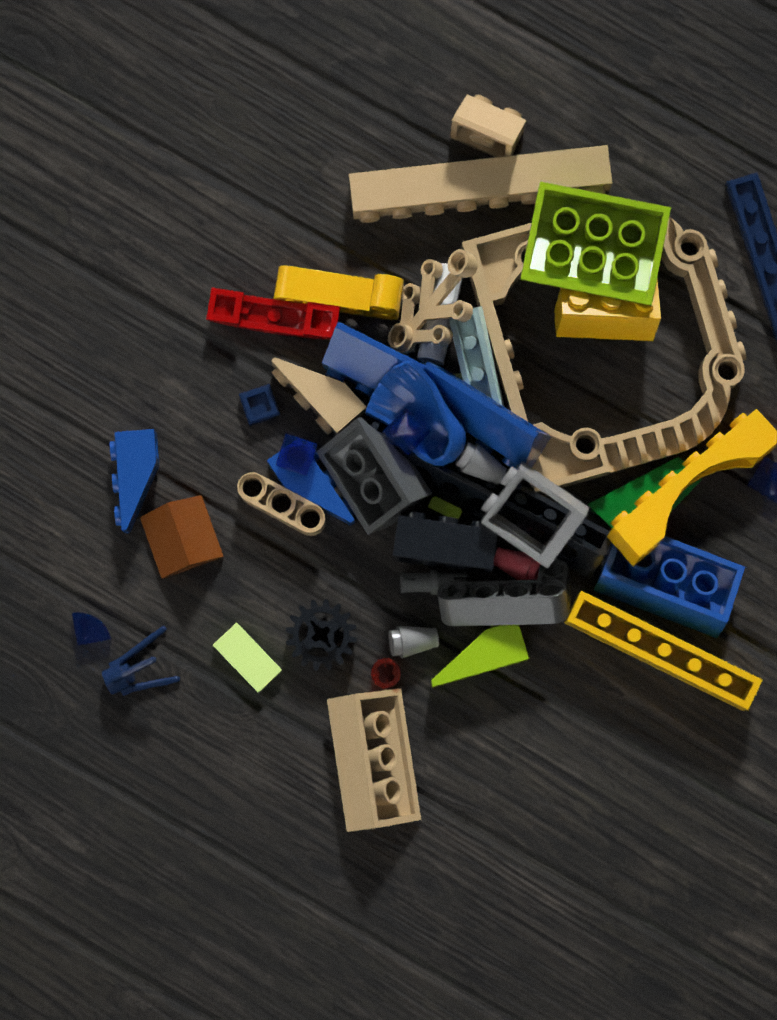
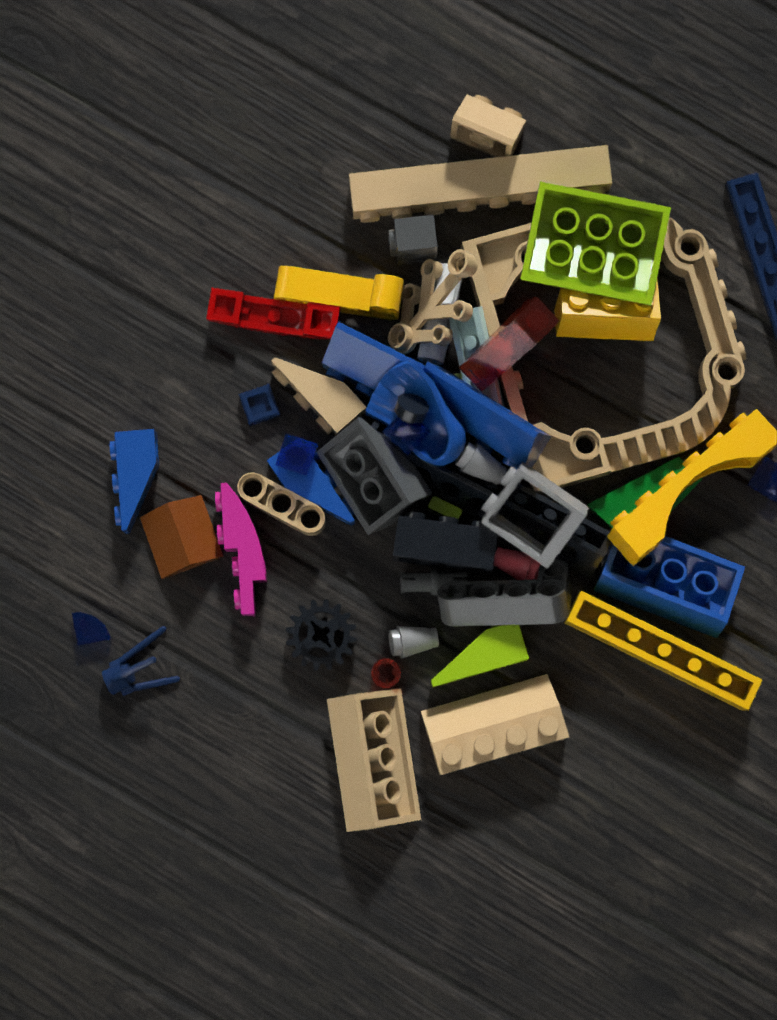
(241, 536): none -> dark pink slope
(247, 657): yellowish green tile -> none
(411, 408): none -> black tile
(413, 240): none -> dark grey brick
(494, 724): none -> tan slope
(509, 343): none -> clear red slope

